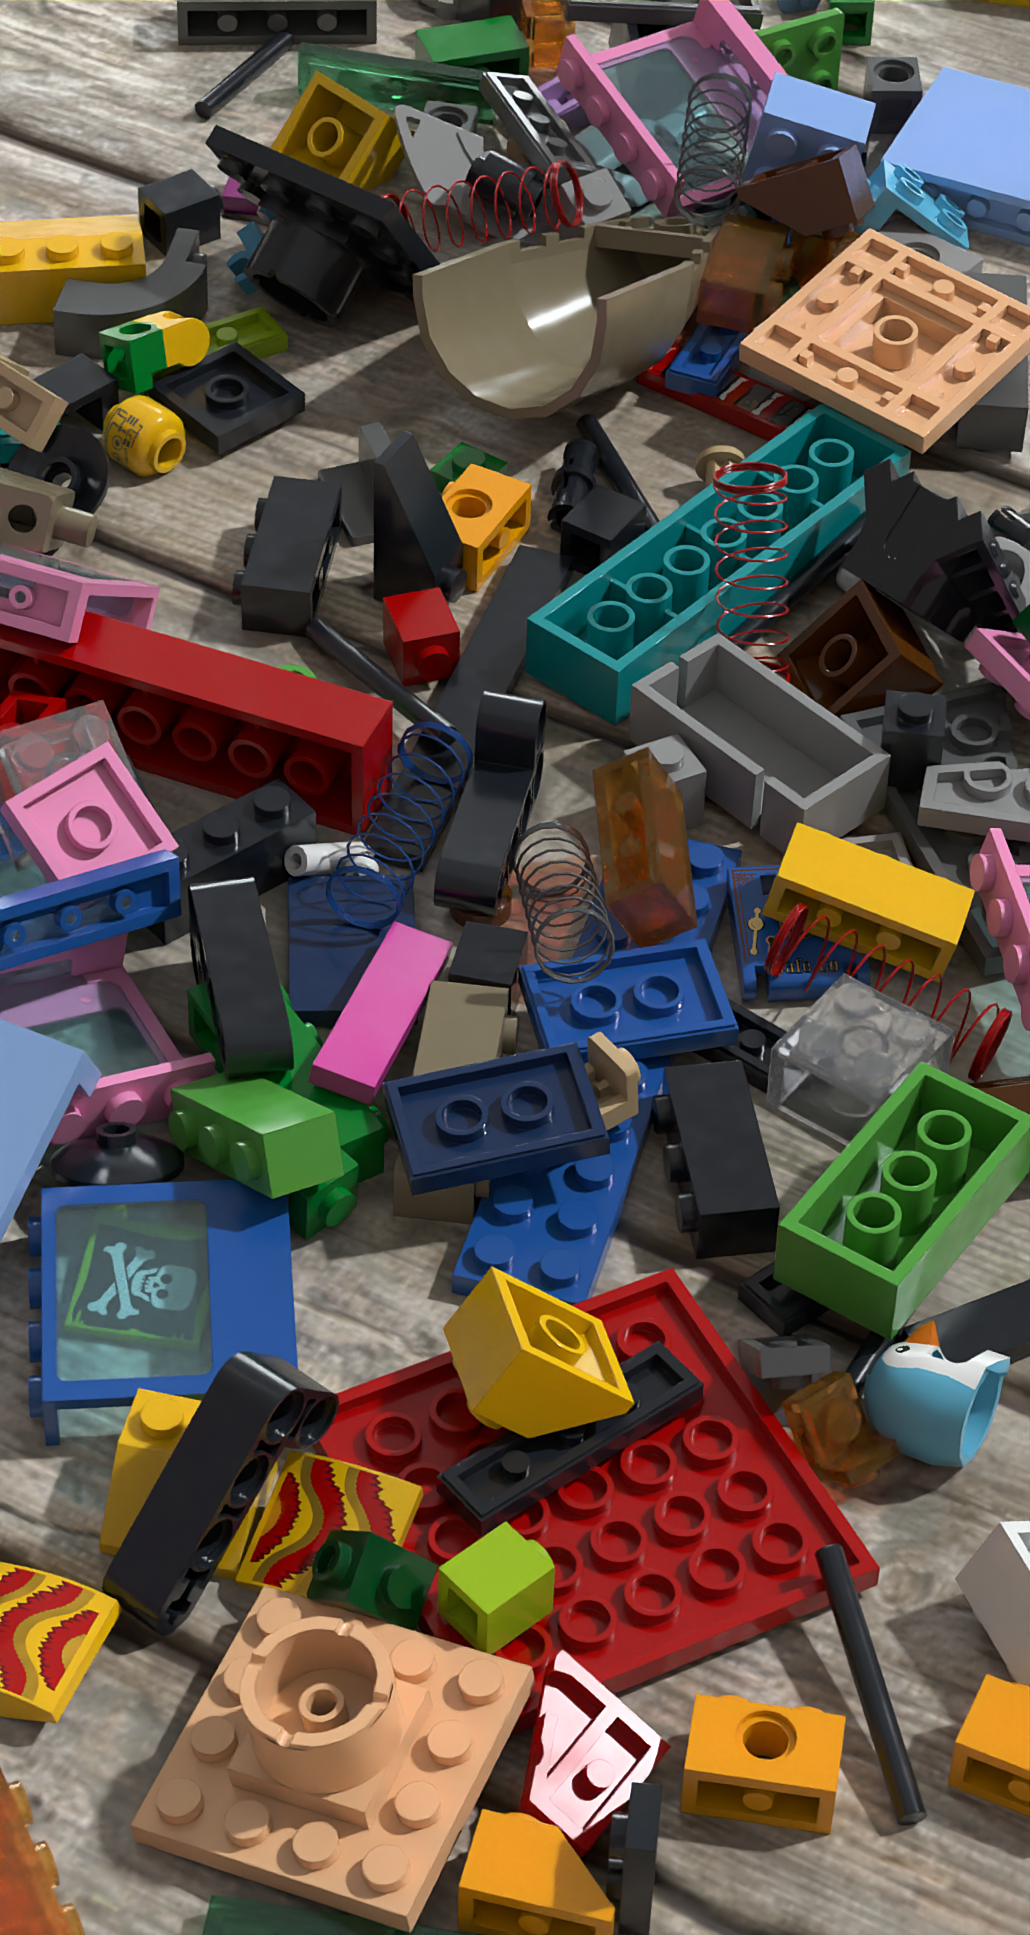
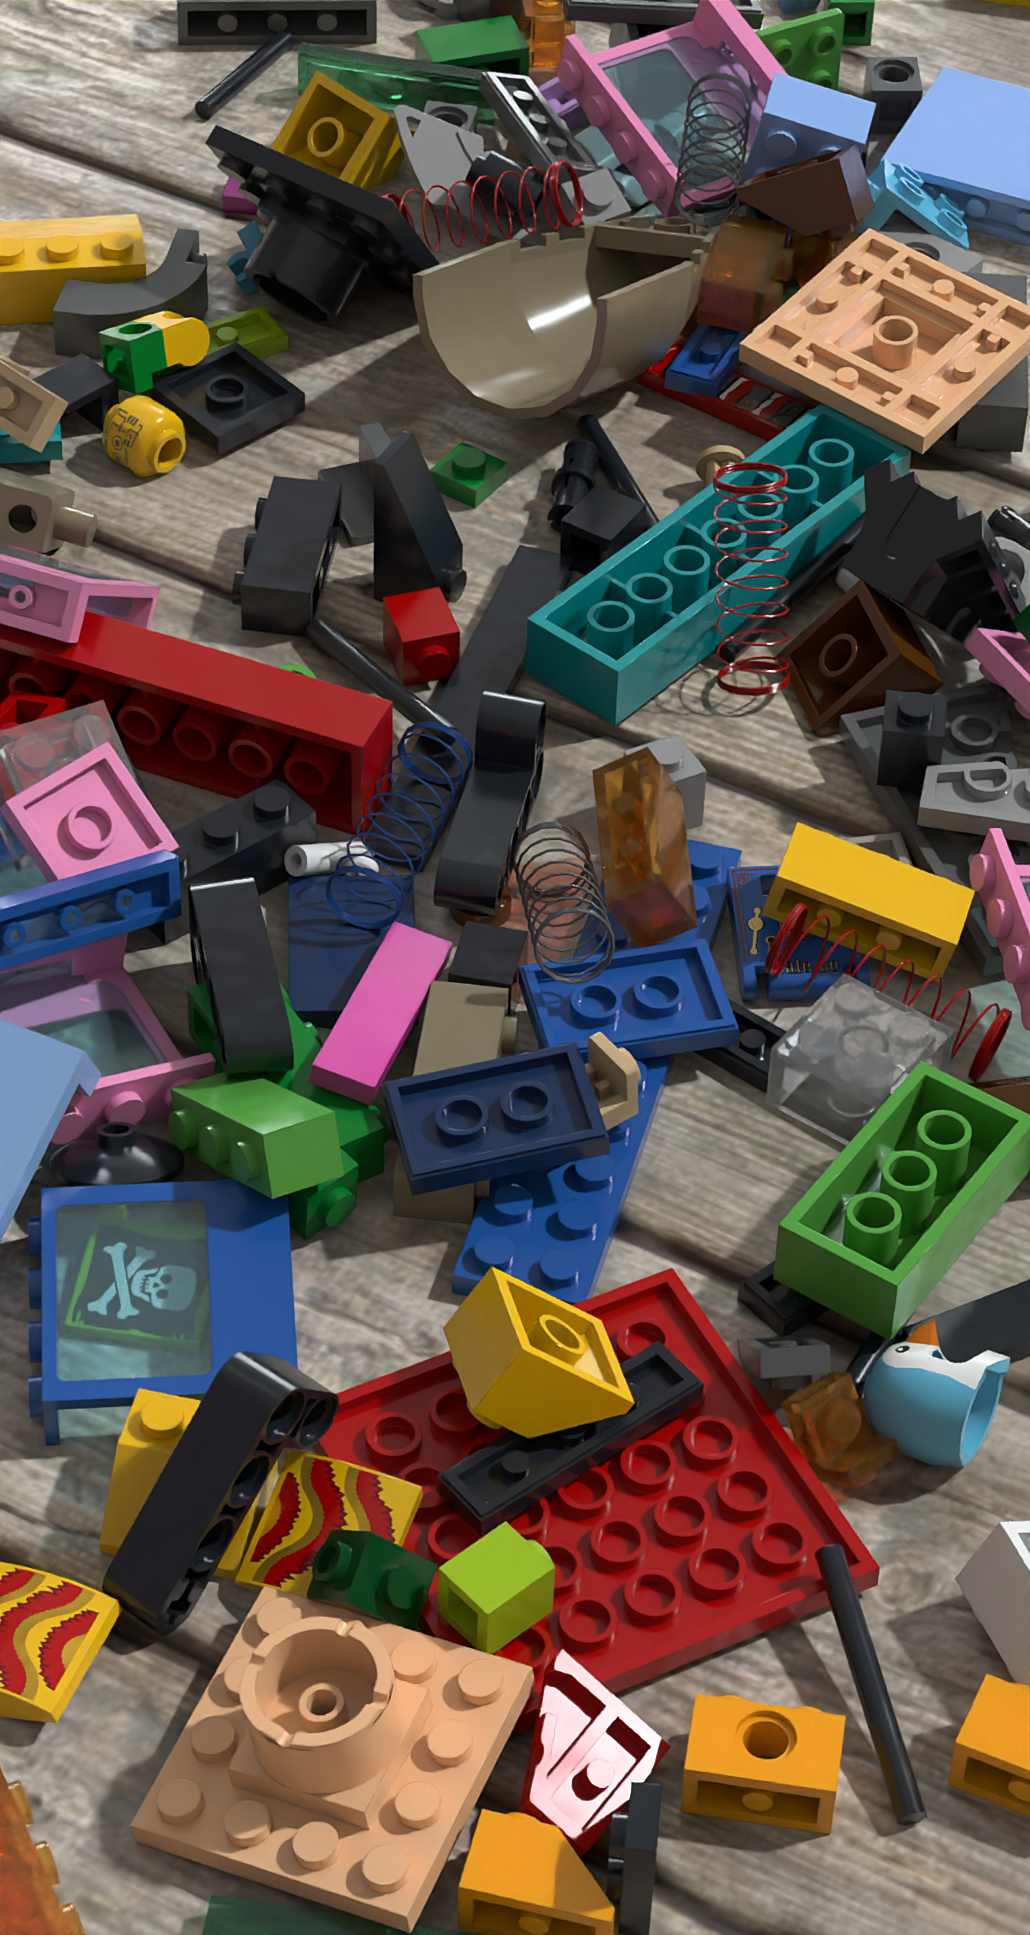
(66, 456): black dish -> none
(177, 203): black brick -> none
(489, 517): light orange brick -> none
(716, 1160): black brick -> none
(763, 742): light grey piece -> none

